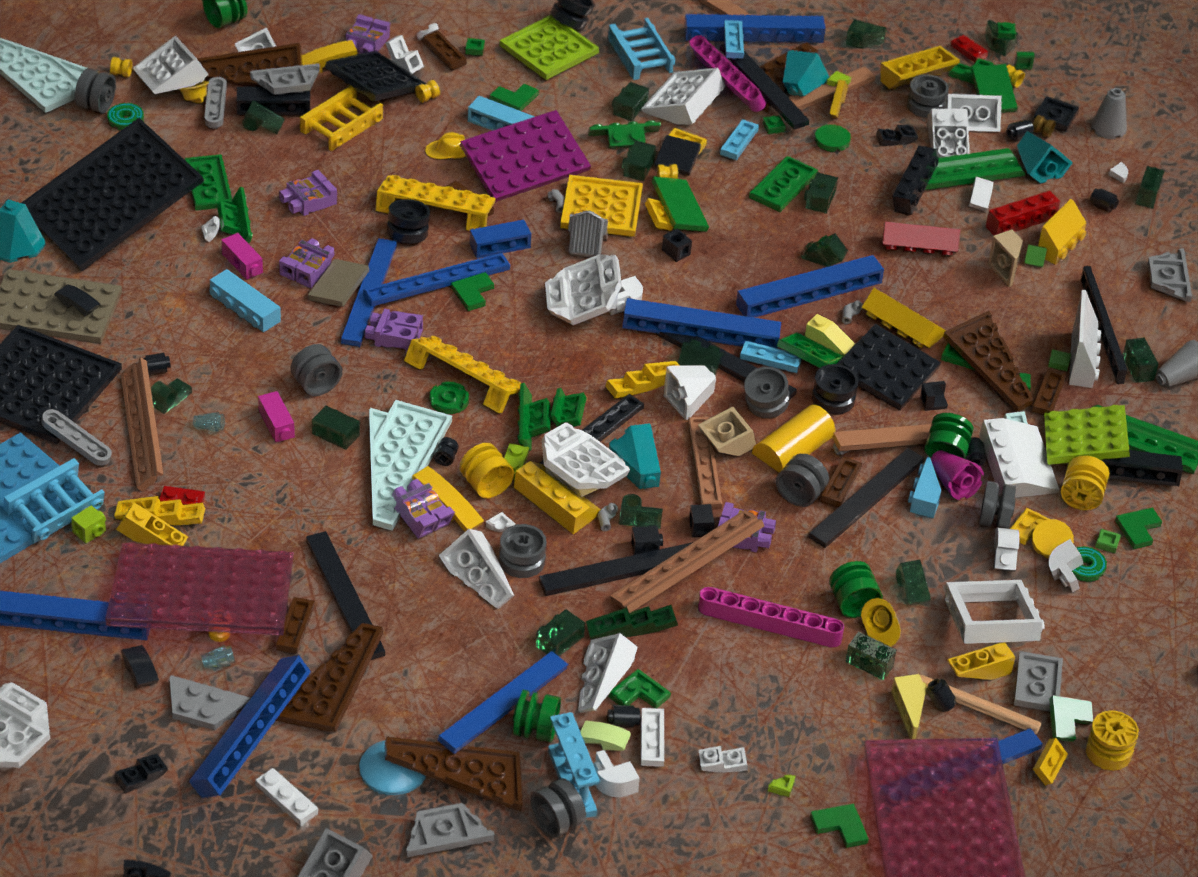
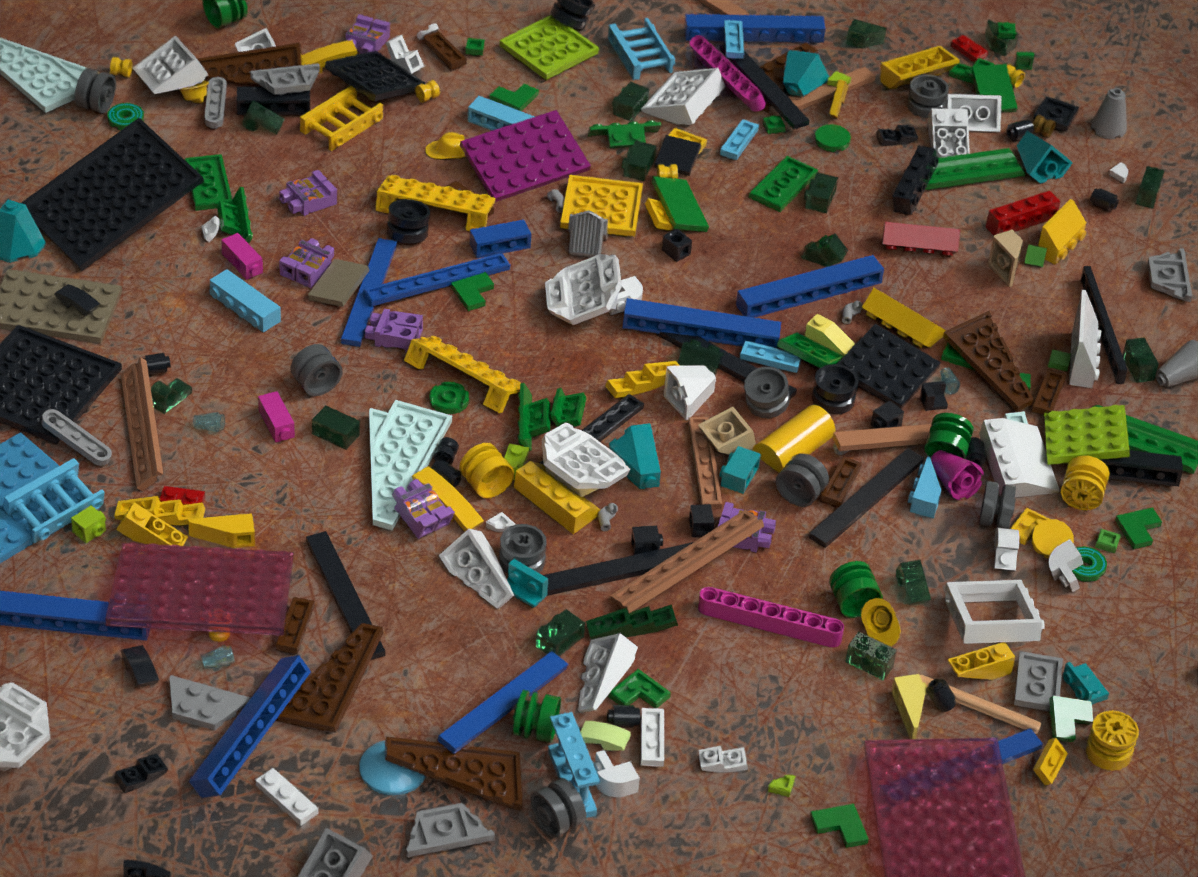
(229, 530): none -> yellow slope
(448, 472): none -> black brick
(527, 583): none -> teal bracket
(634, 514): clear green plate -> none
(740, 469): none -> teal brick
(887, 416): none -> black brick
(951, 381): none -> clear light blue cone
(981, 194): white slope -> none
(1084, 683): none -> teal bracket

